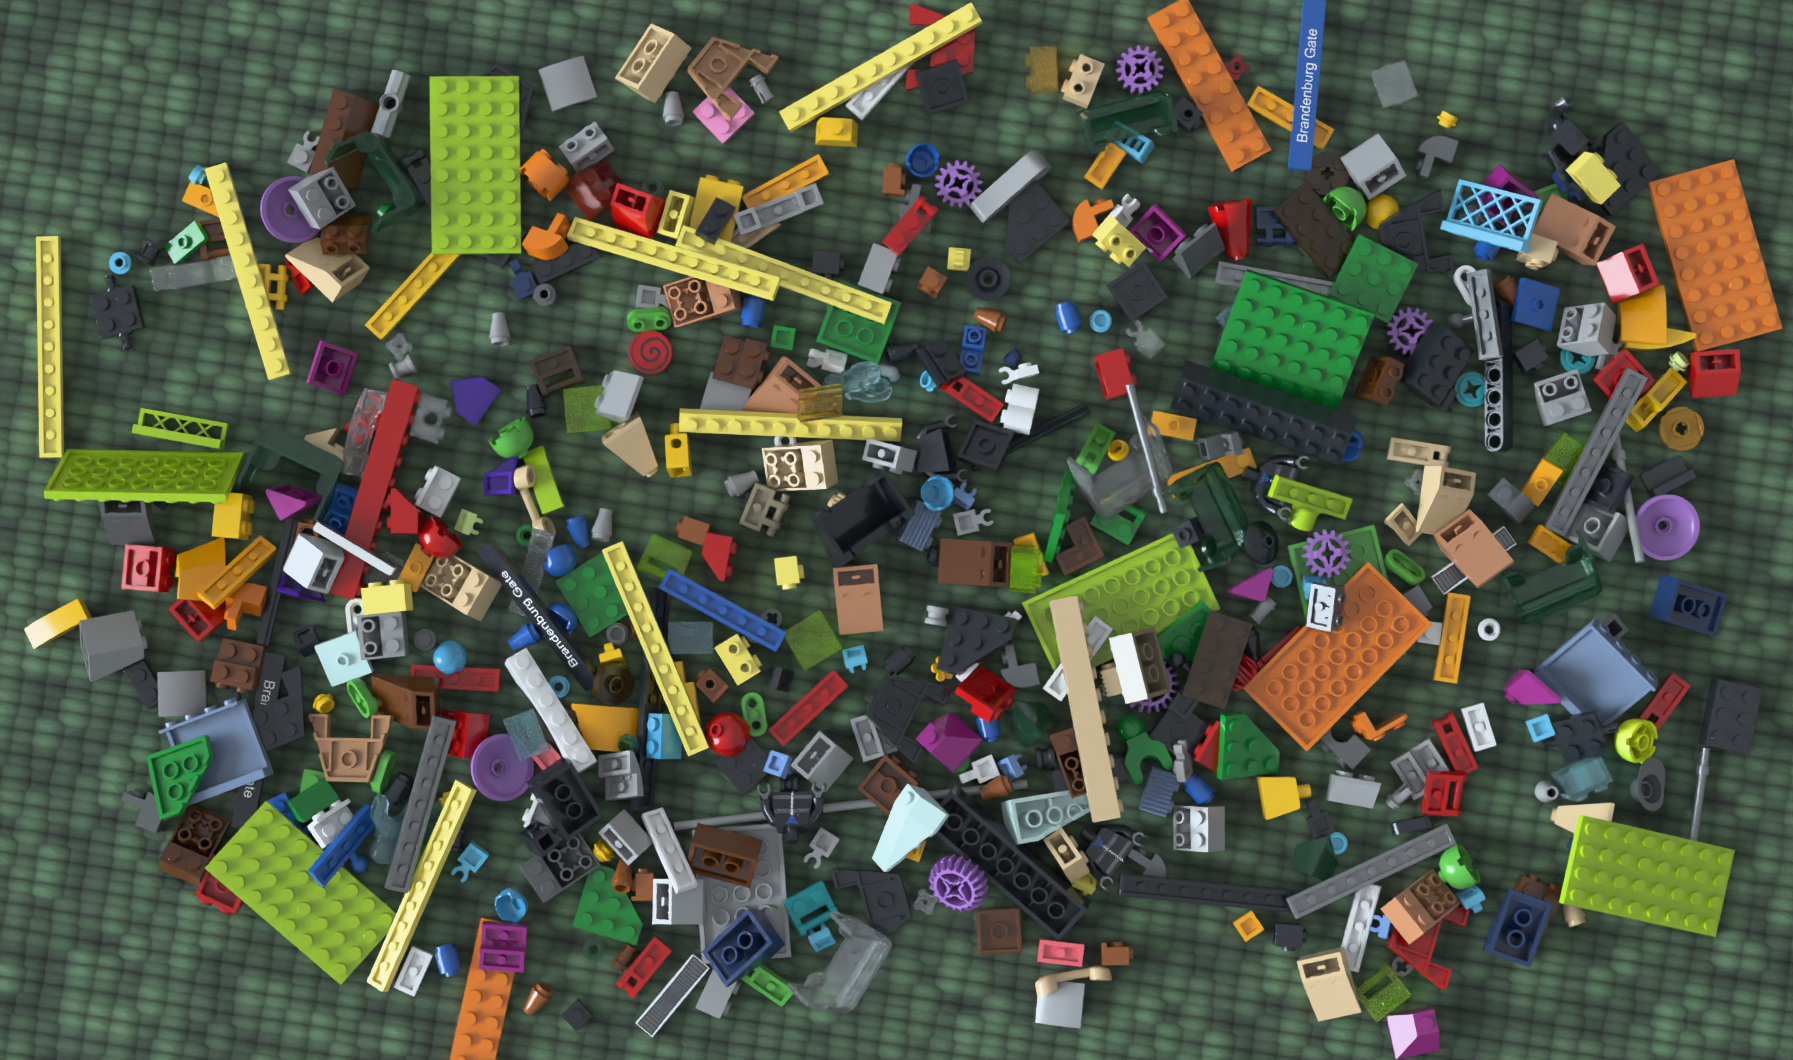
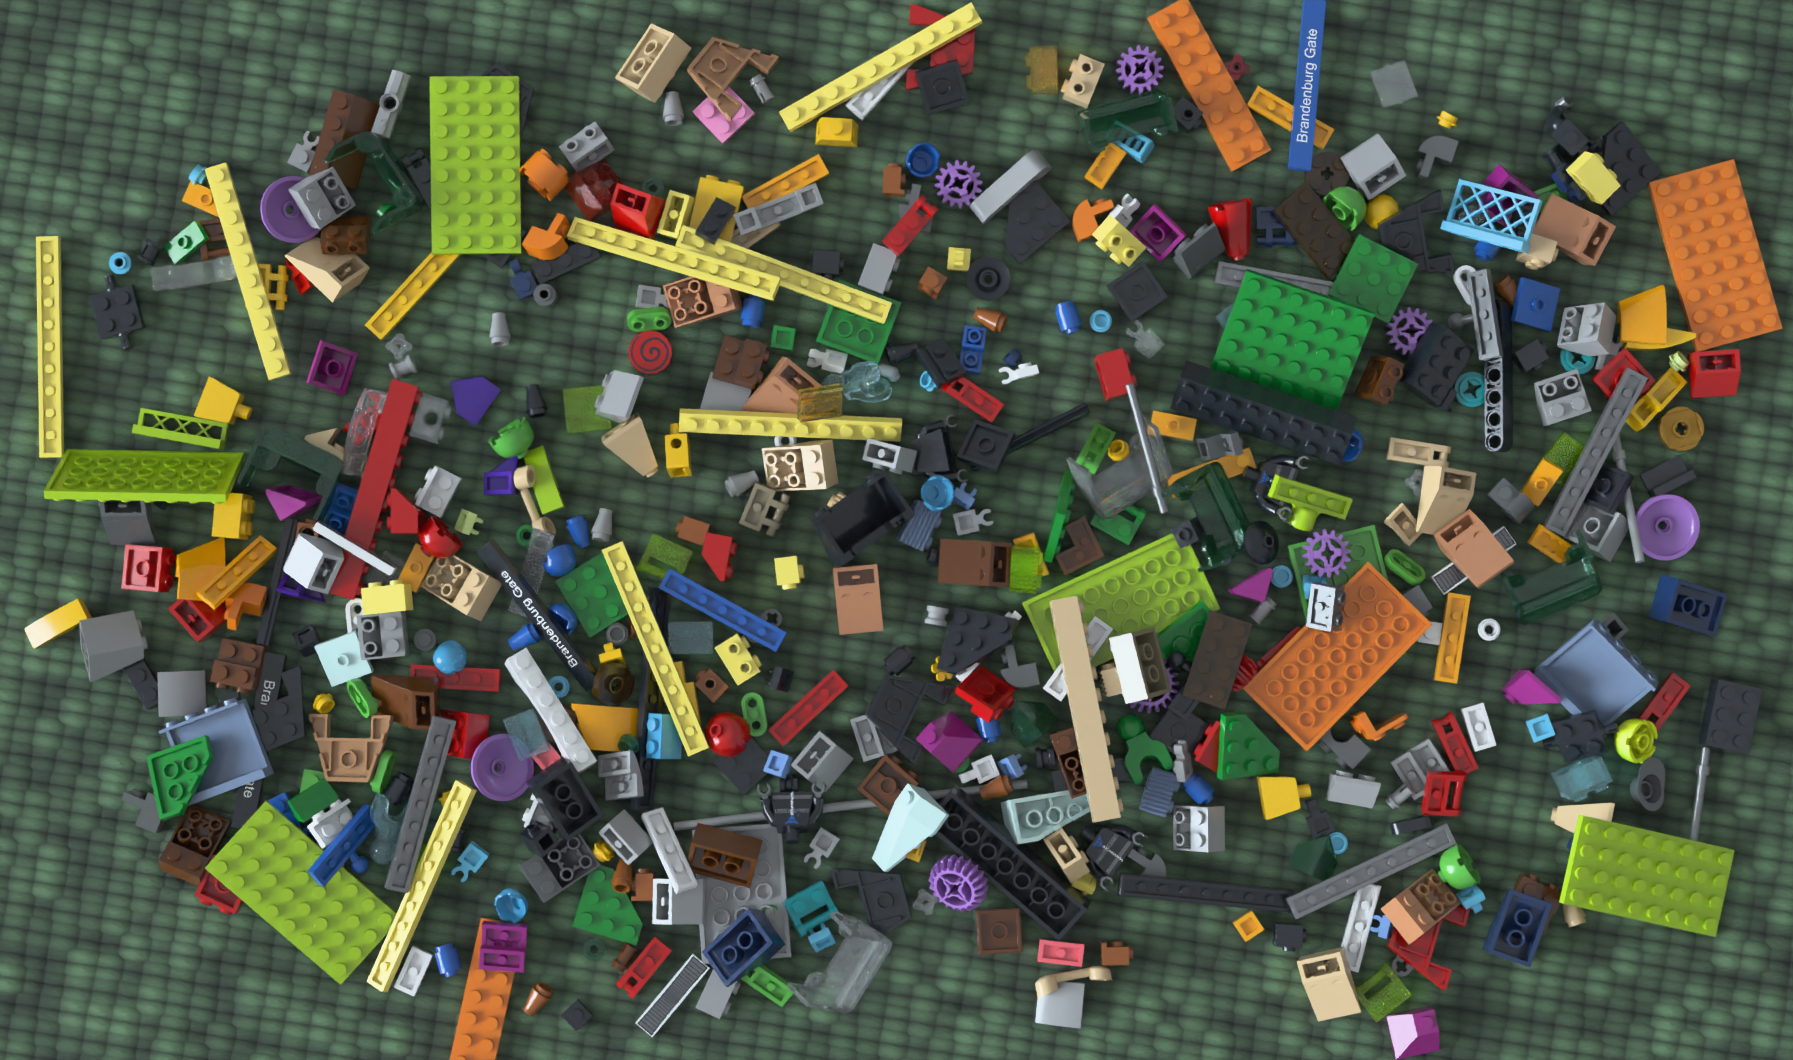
(221, 403): none -> yellow torso
(554, 364): dark brown plate -> none
(567, 83): light grey slope -> none
(812, 640): clear neon green plate -> none
(855, 656): medium azure tile -> none
(1021, 408): white brick -> none
(1253, 645): black cone -> none
(1542, 789): light grey cone -> none
(1627, 273): slope -> none

